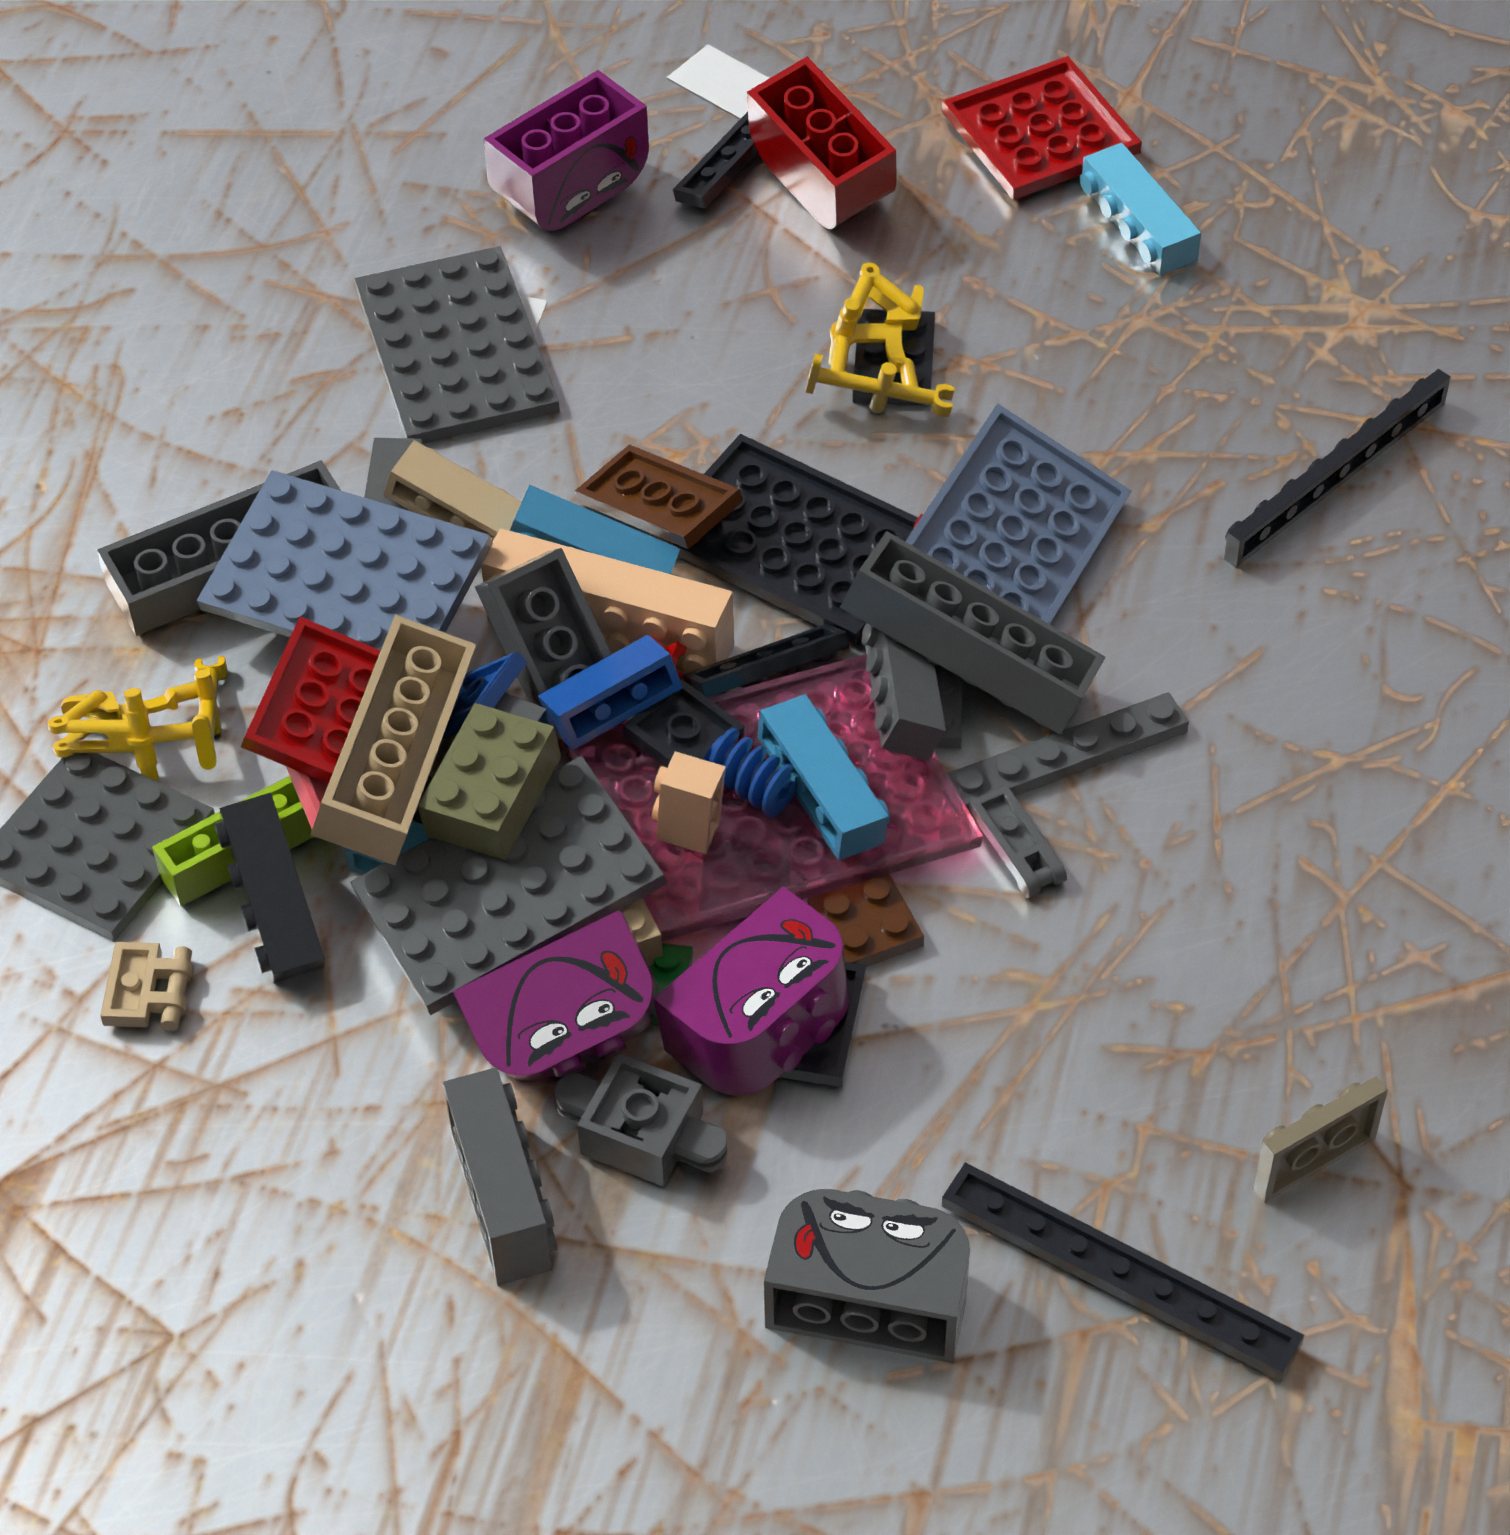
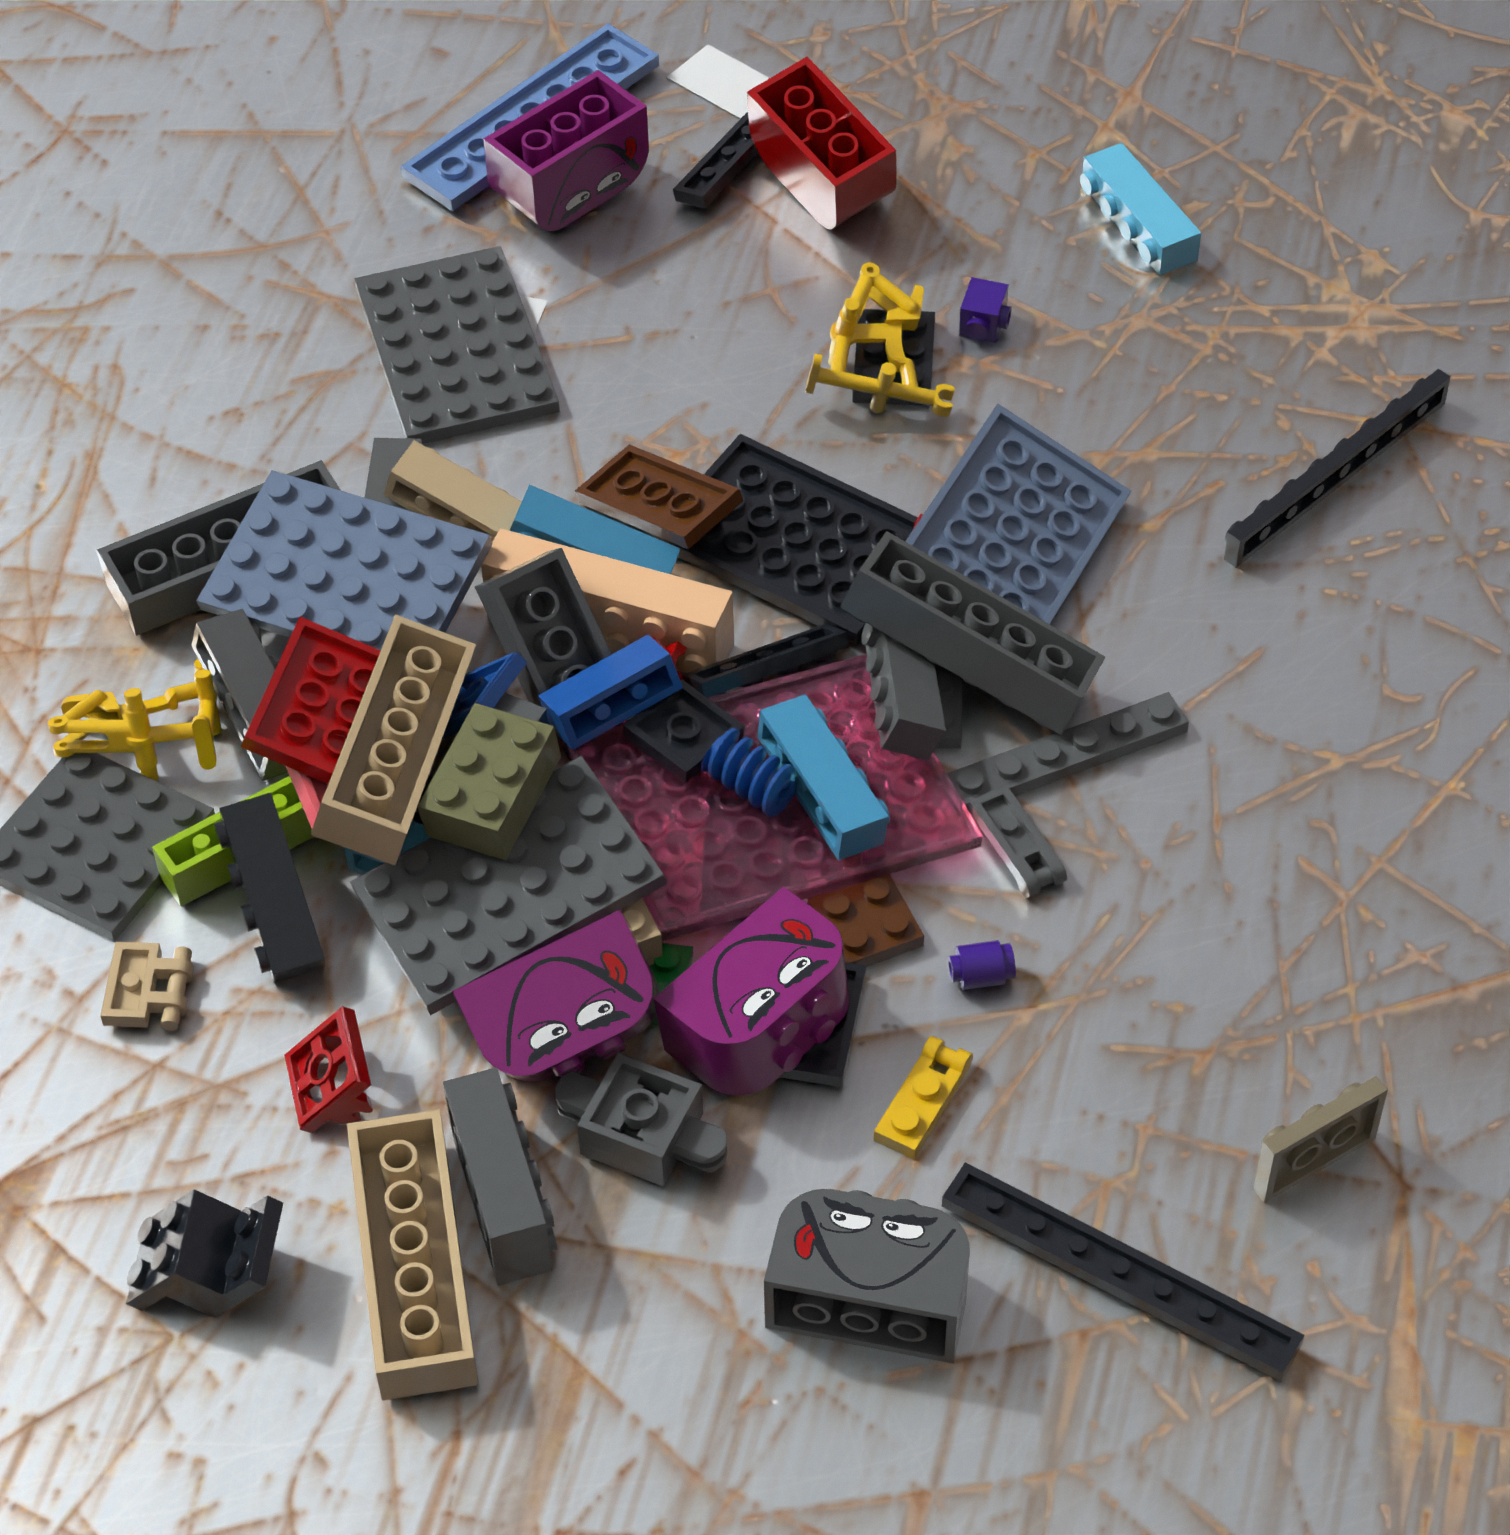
(204, 1253): none -> black bracket
(239, 673): none -> dark grey brick
(337, 1041): none -> red piece
(411, 1255): none -> tan brick
(456, 164): none -> medium blue plate
(688, 802): light nougat brick -> none
(922, 1098): none -> yellow plate
(982, 964): none -> dark purple brick
(984, 310): none -> dark purple brick
(1038, 126): red plate -> none

